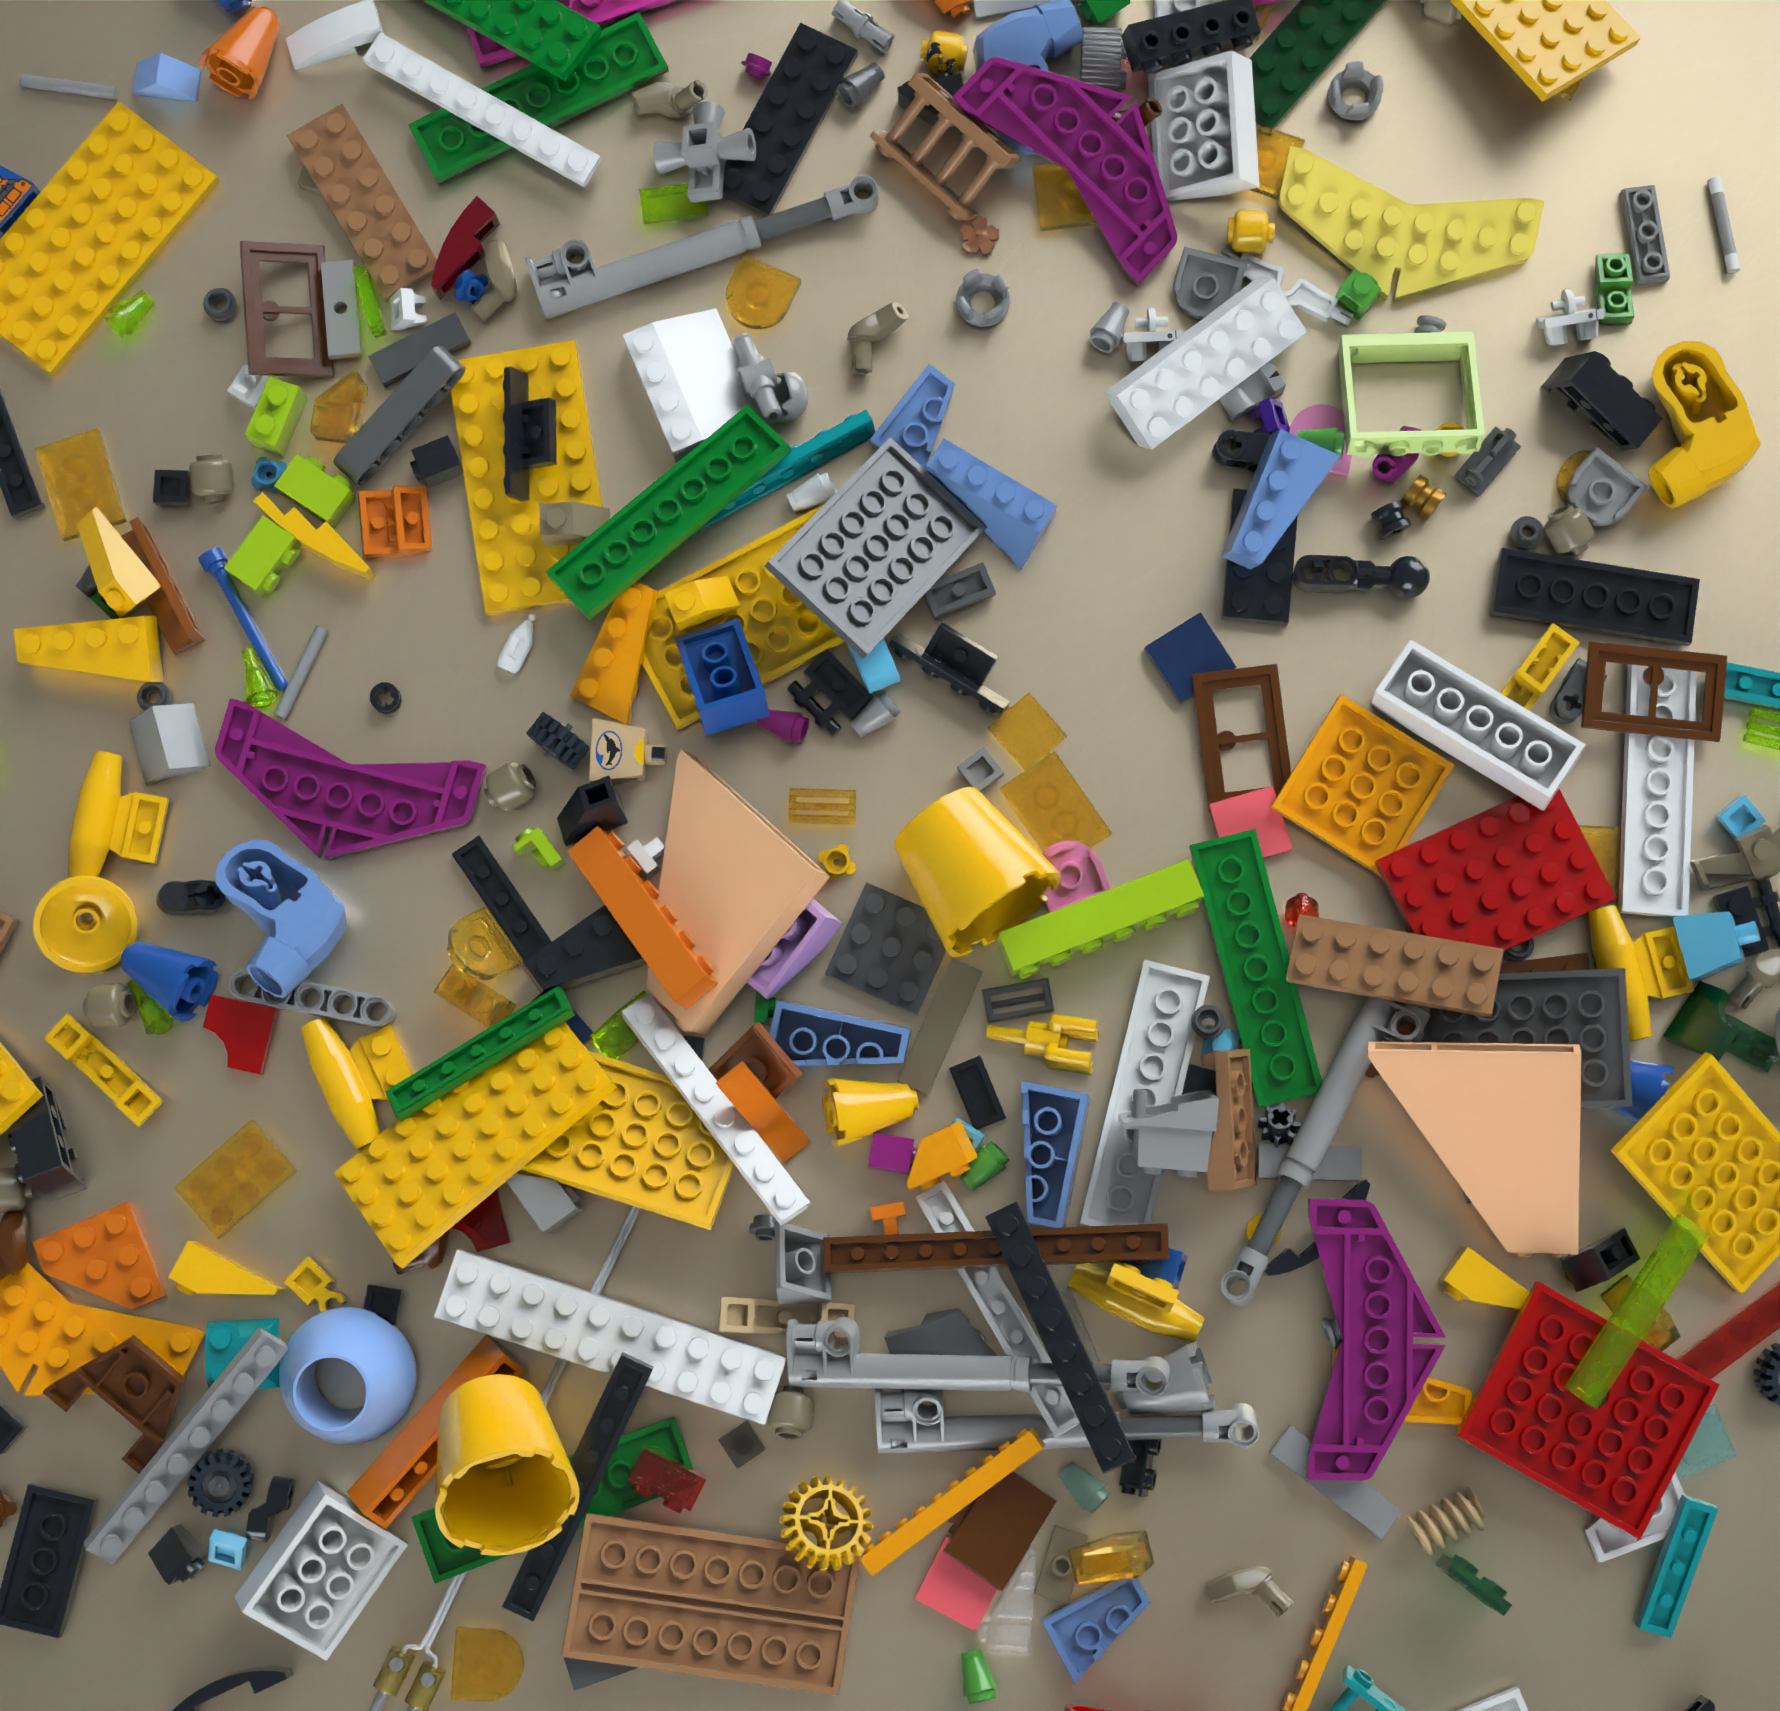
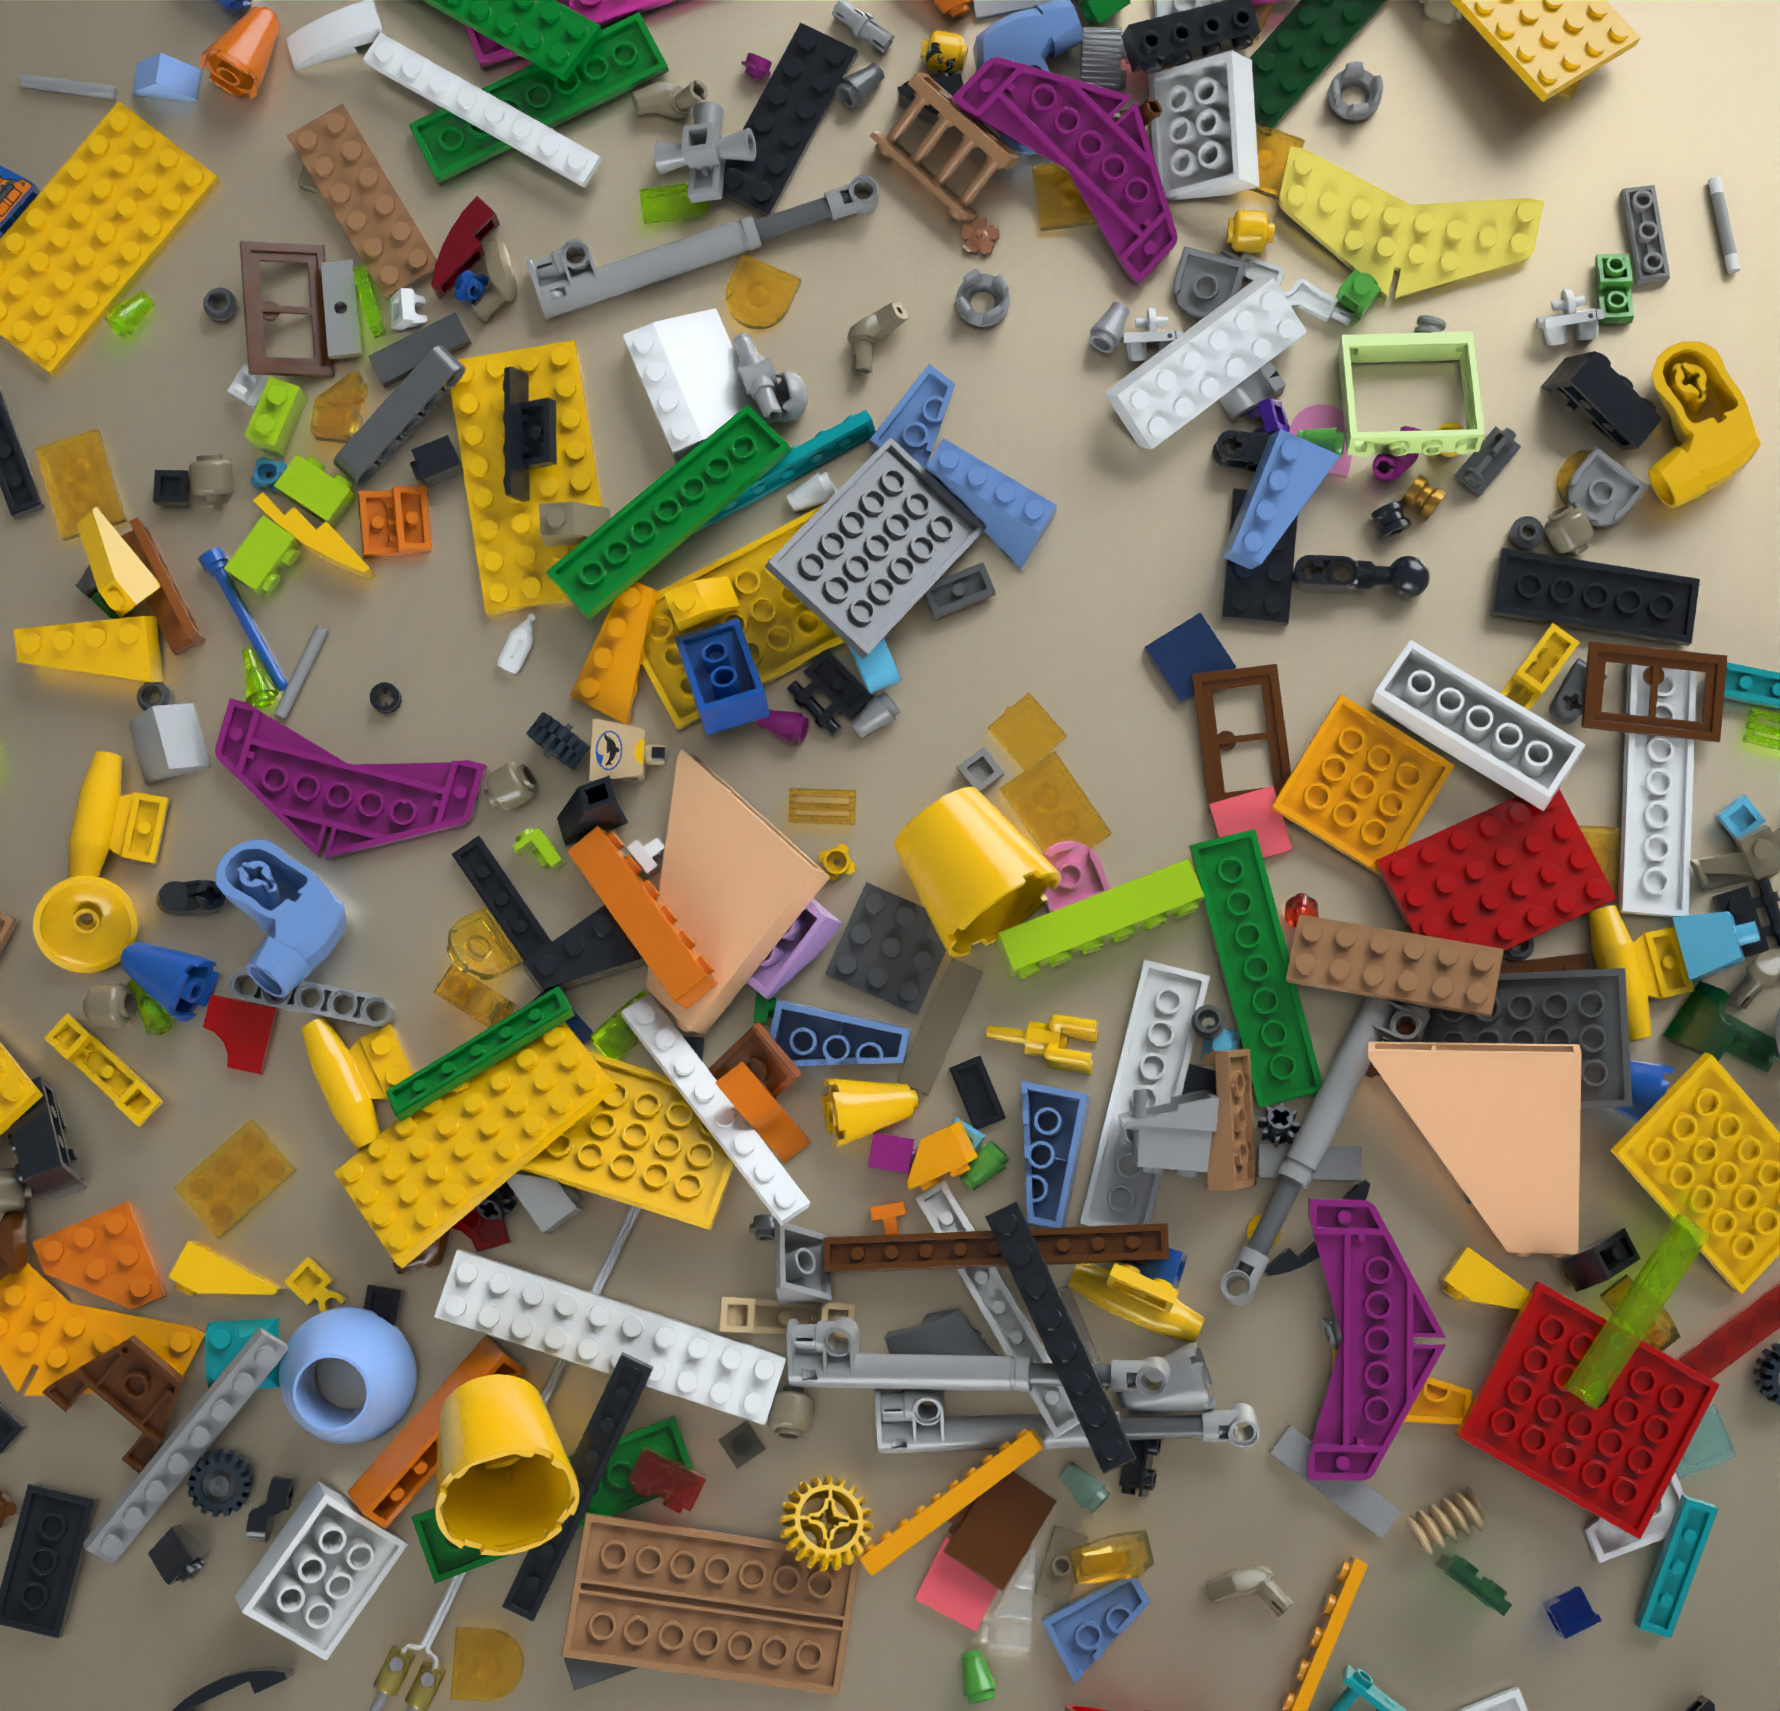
(227, 1549): medium azure plate -> none
(497, 1203): none -> black gear
(956, 661): black bracket -> none
(1048, 1008): dark grey tile -> none
(1570, 1612): none -> clear blue panel

